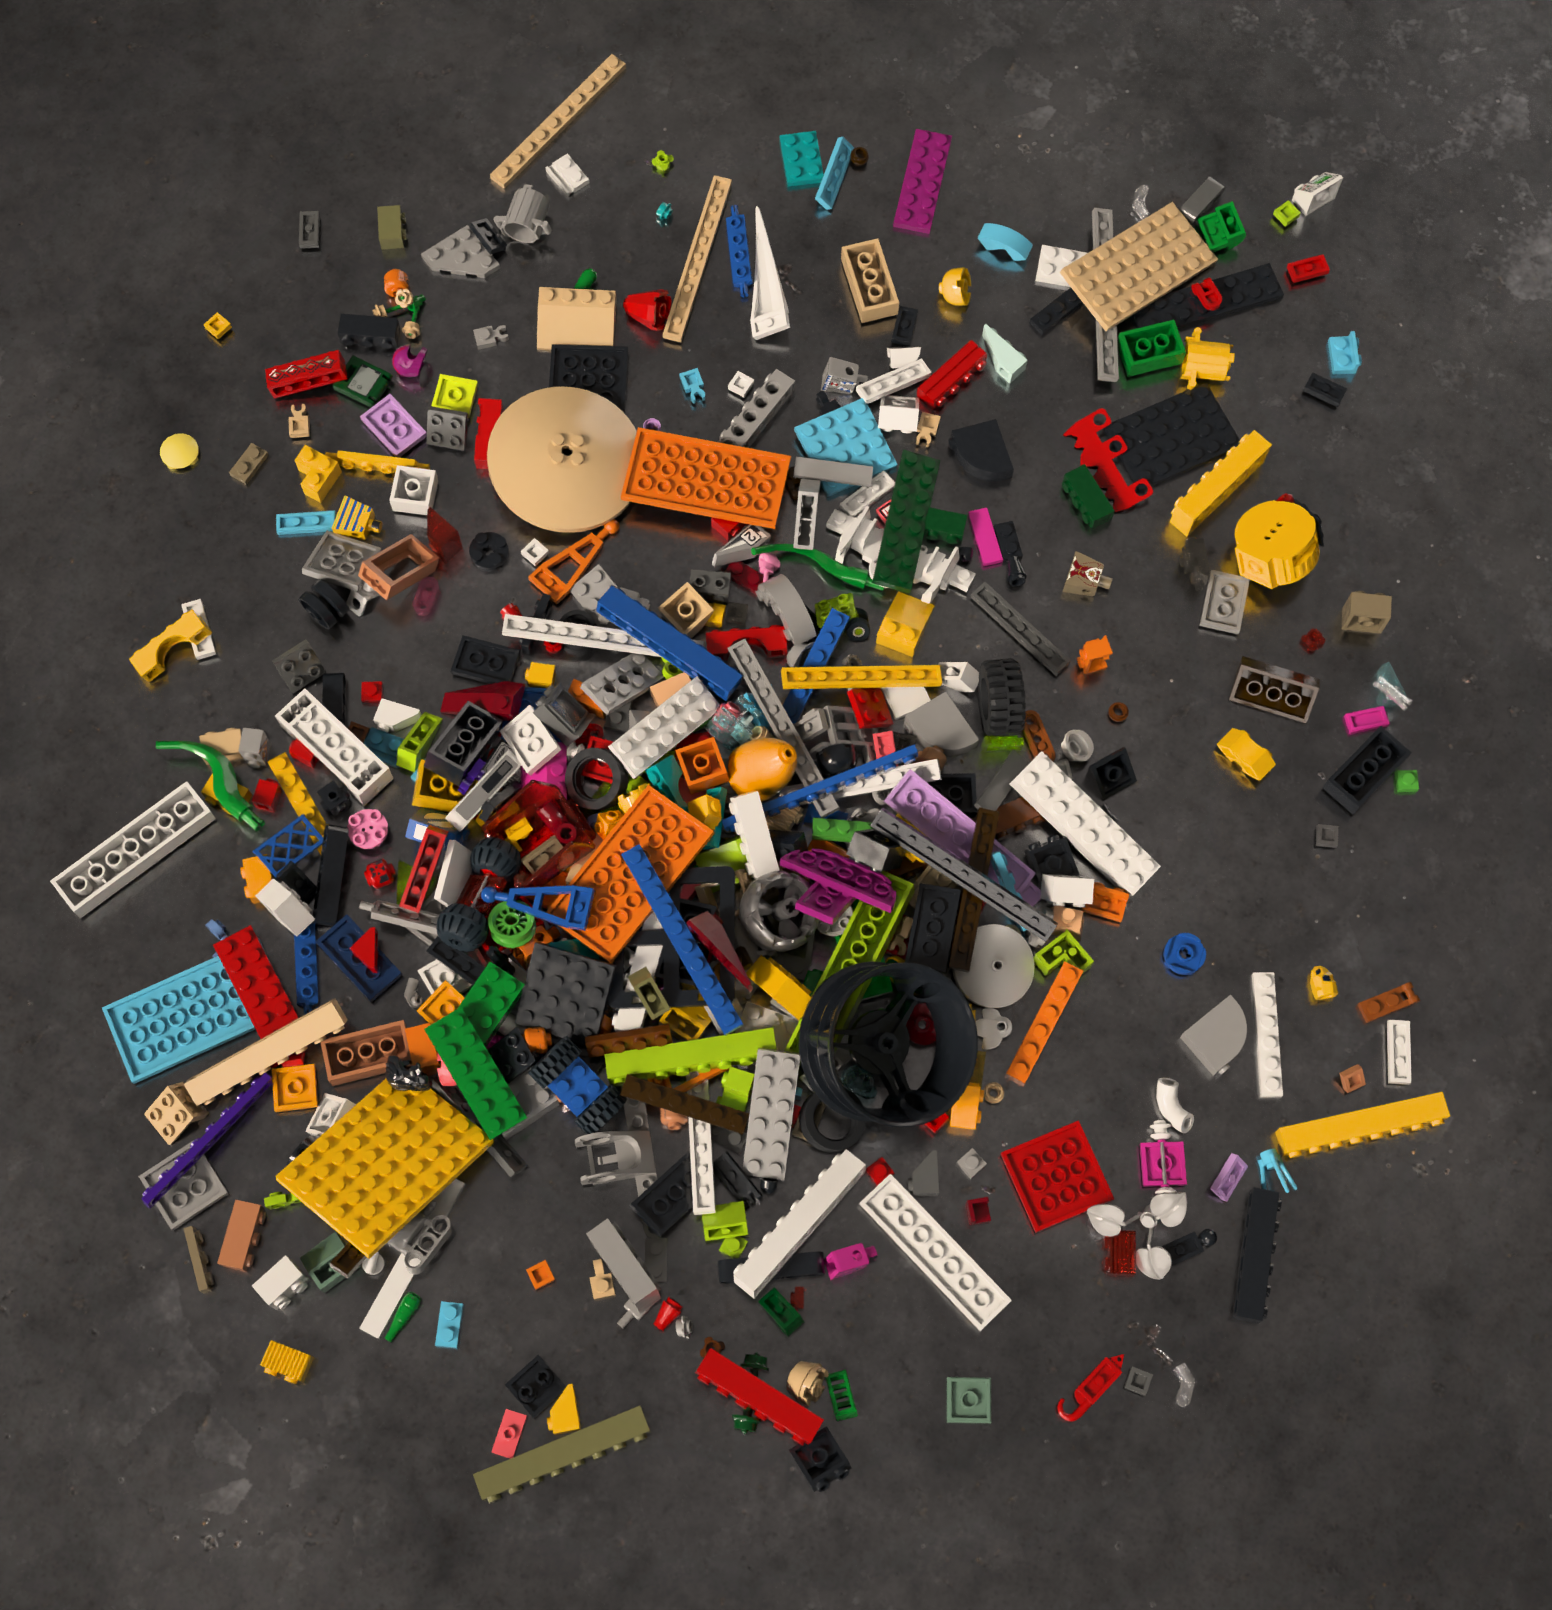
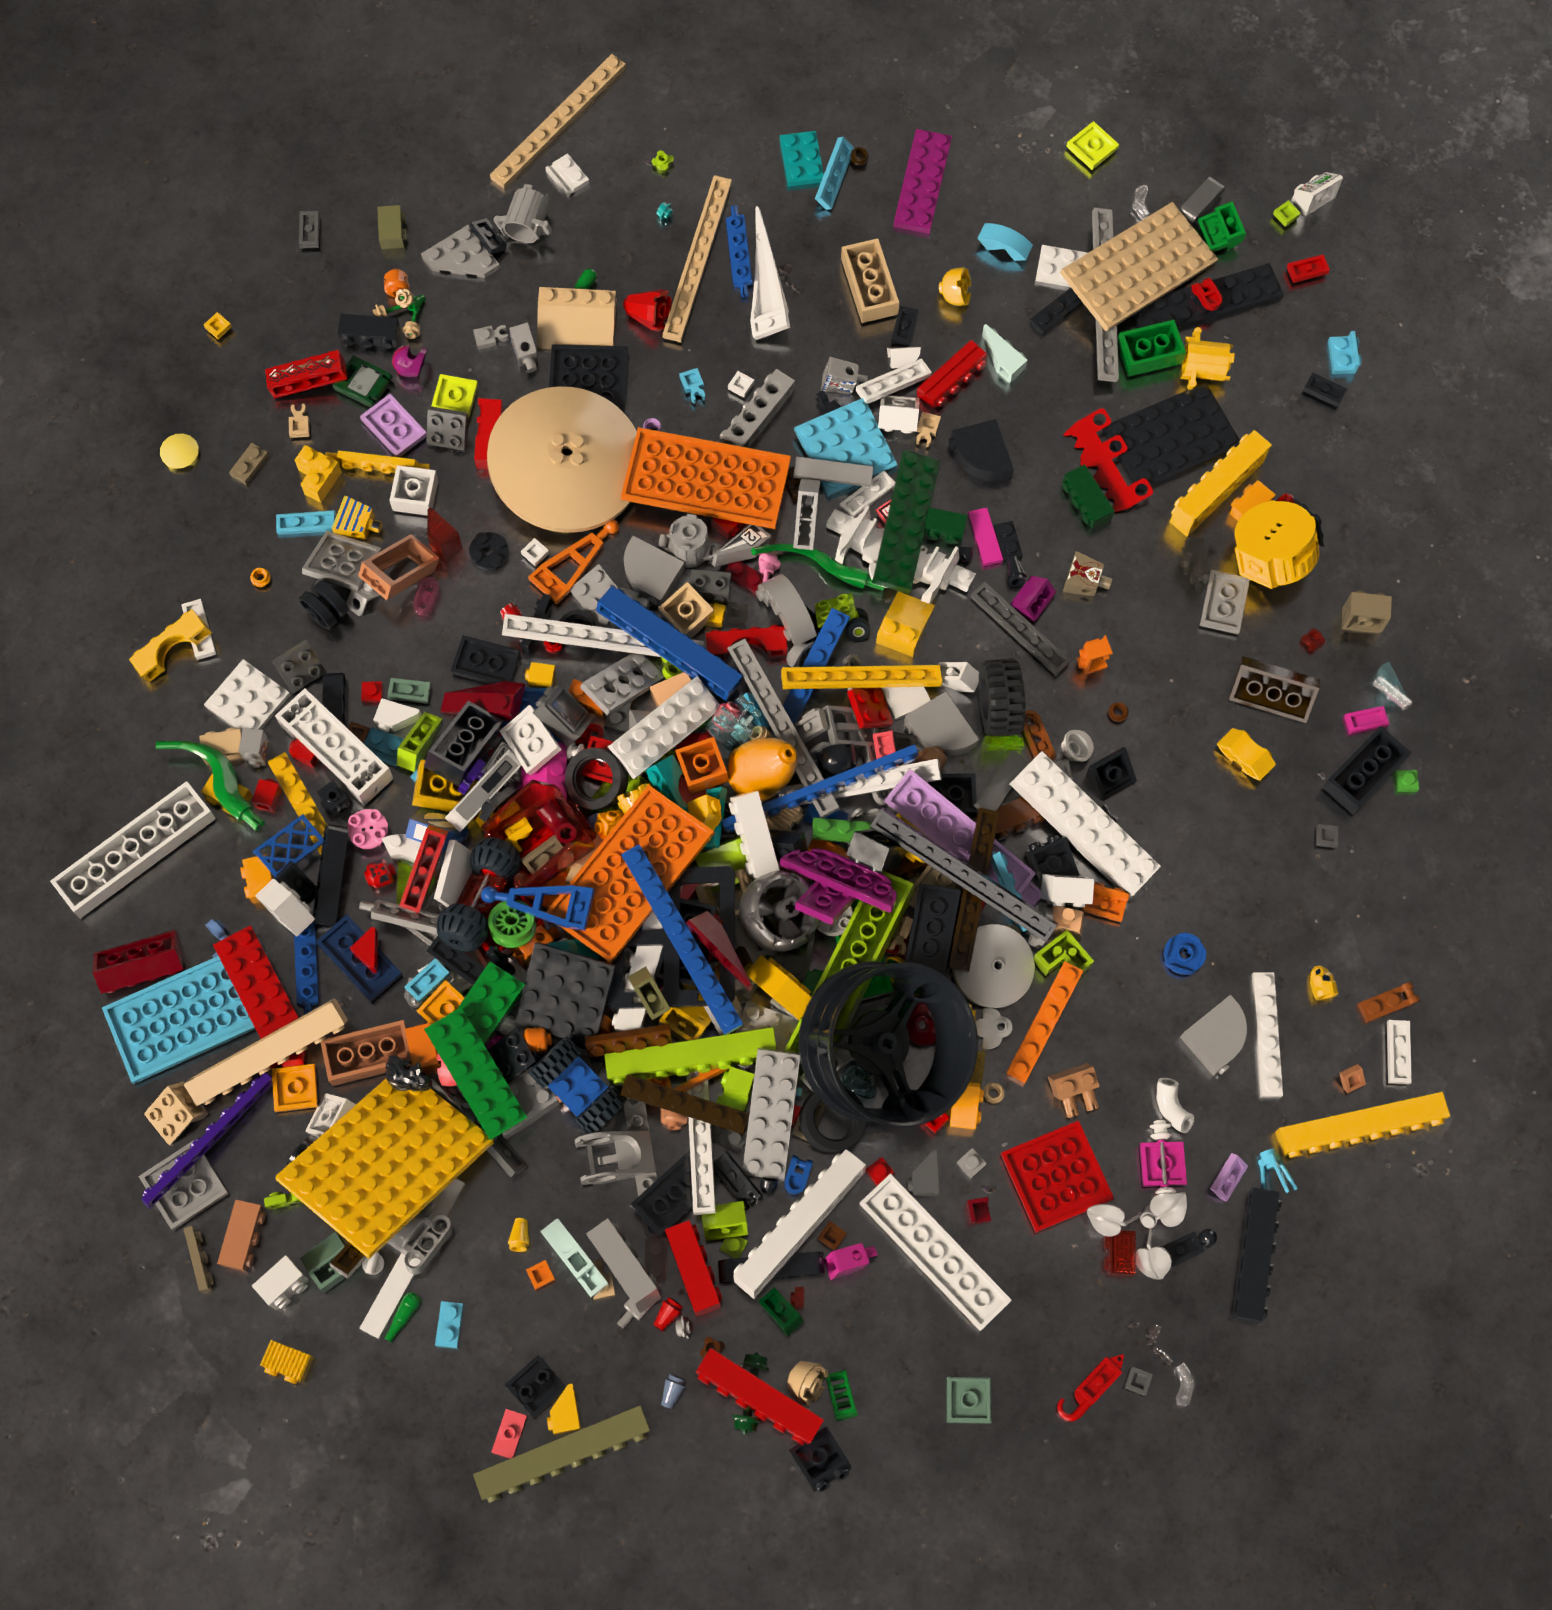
(137, 962): none -> dark red slope
(247, 698): none -> white plate
(257, 573): none -> light orange plate
(401, 848): none -> white brick
(409, 690): none -> sand green plate
(427, 980): none -> medium azure plate
(519, 1235): none -> yellow cone
(524, 346): none -> light grey torso
(574, 1258): none -> light aqua slope
(651, 571): none -> light grey brick
(672, 1390): none -> sand blue cone
(689, 541): none -> light grey container
(692, 1268): none -> red brick
(796, 1182): none -> blue plate
(832, 1236): none -> reddish brown plate
(1033, 597): none -> magenta brick
(1074, 1081): none -> medium nougat brick
(1092, 145): none -> neon yellow plate
(1253, 495): none -> light orange brick

